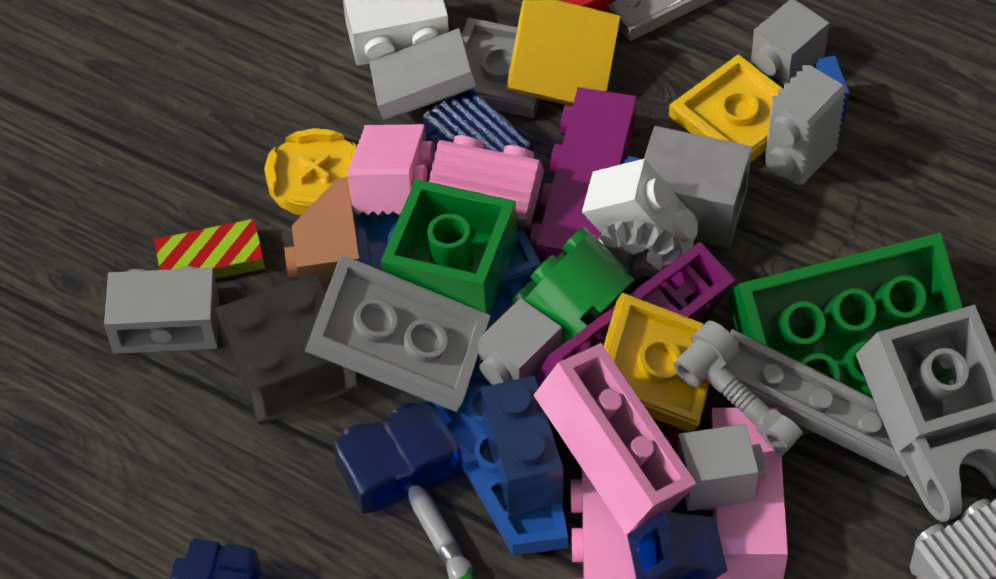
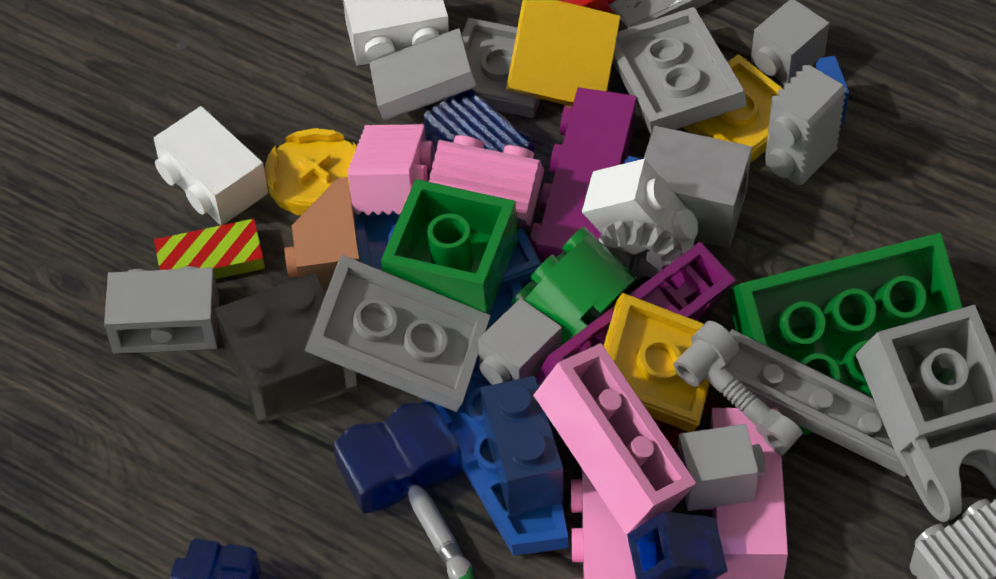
(210, 166): none -> white brick
(676, 71): none -> light grey plate

